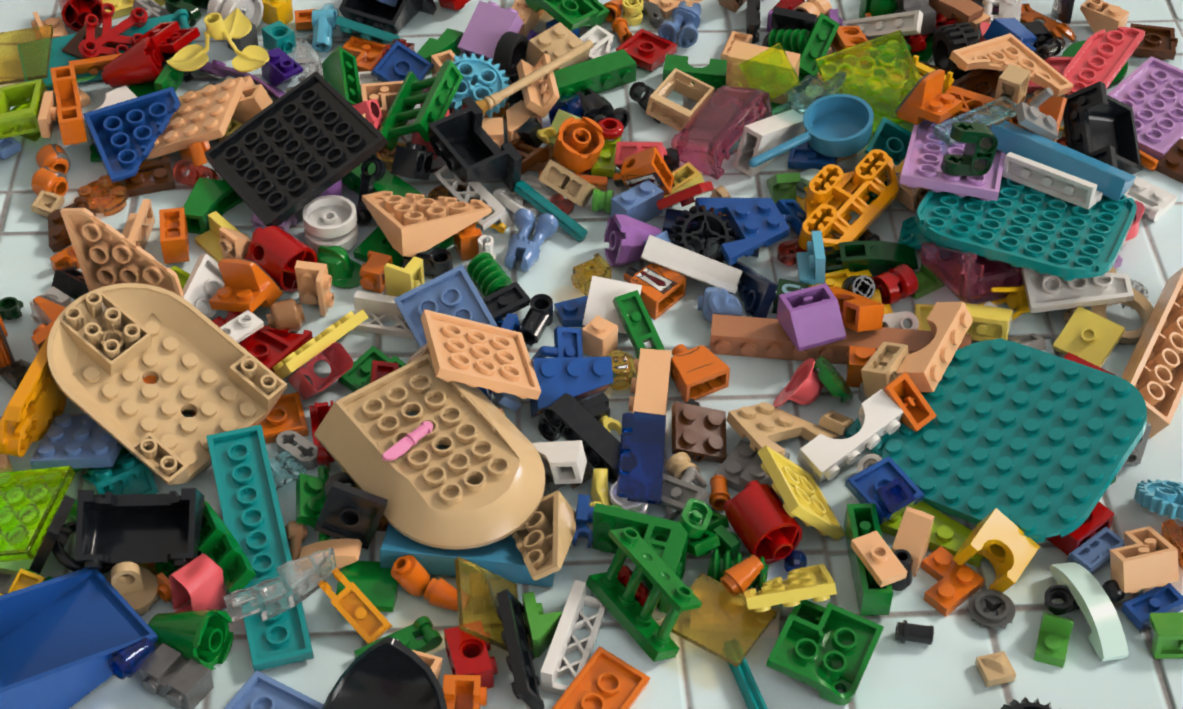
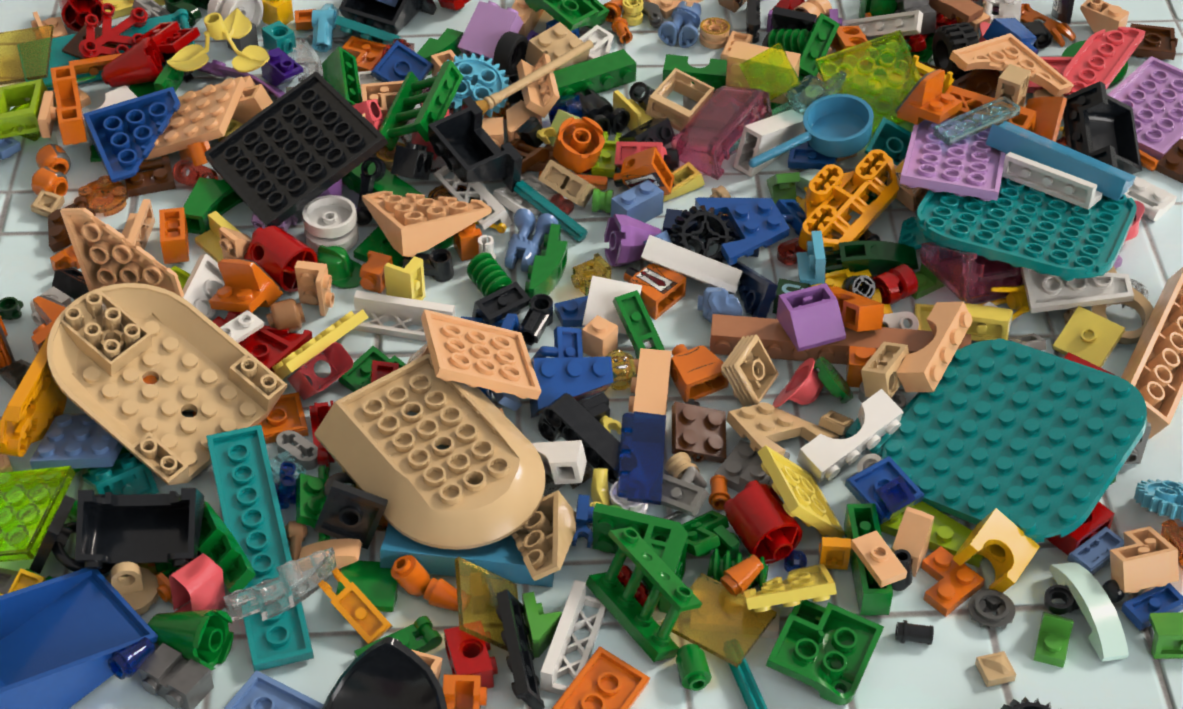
(287, 485): none -> clear blue plate
(407, 442): bright pink piece -> none
(446, 294): medium blue plate -> none
(549, 266): none -> green slope
(611, 128): red piece -> none
(637, 113): none -> light yellow panel
(648, 49): red plate -> none
(652, 131): none -> black brick
(685, 196): red plate -> none
(693, 667): none -> green brick
(695, 518): green plate -> none
(714, 32): none -> light nougat wheel
(749, 370): none -> tan brick
(835, 552): none -> light orange bracket
(911, 401): orange slope -> none
(977, 153): dark green piece -> none
(1036, 121): light grey plate -> none
(1051, 48): black pin -> none

